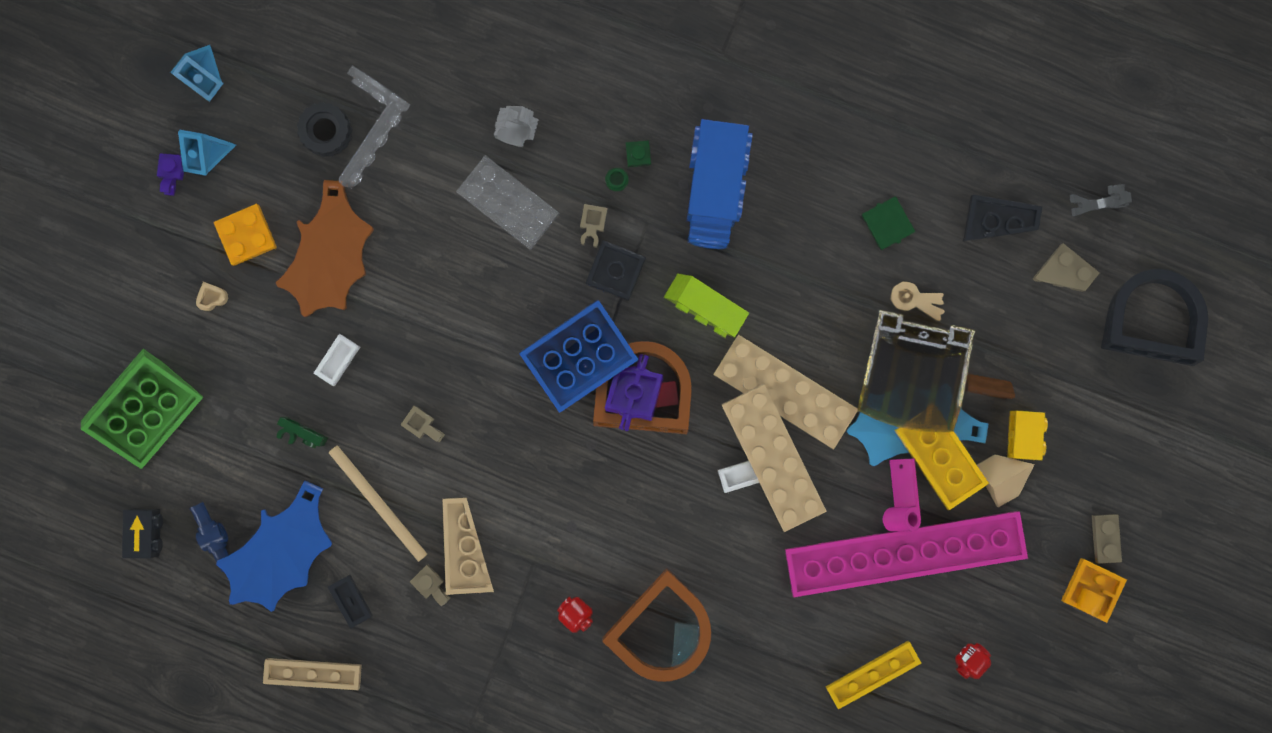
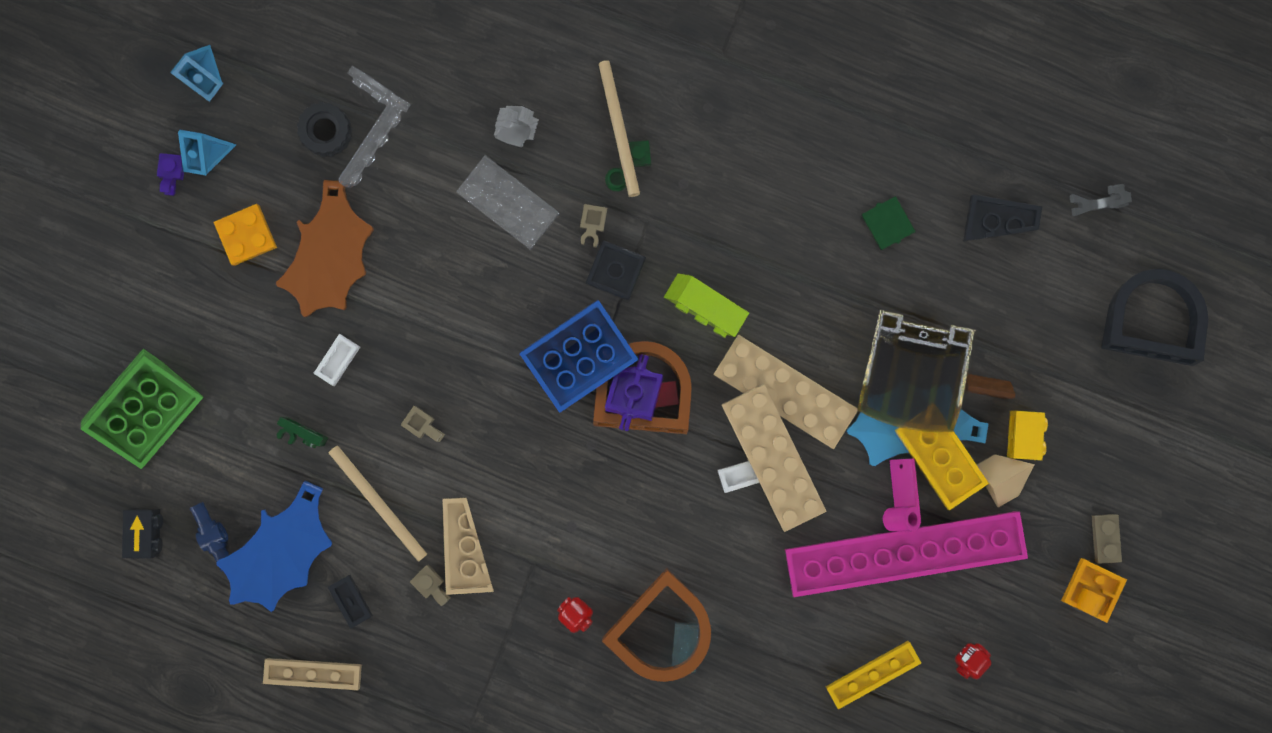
(210, 296): tan tile -> none
(619, 129): none -> tan piece
(717, 187): blue piece -> none
(907, 296): tan piece -> none
(1067, 270): dark tan wing -> none

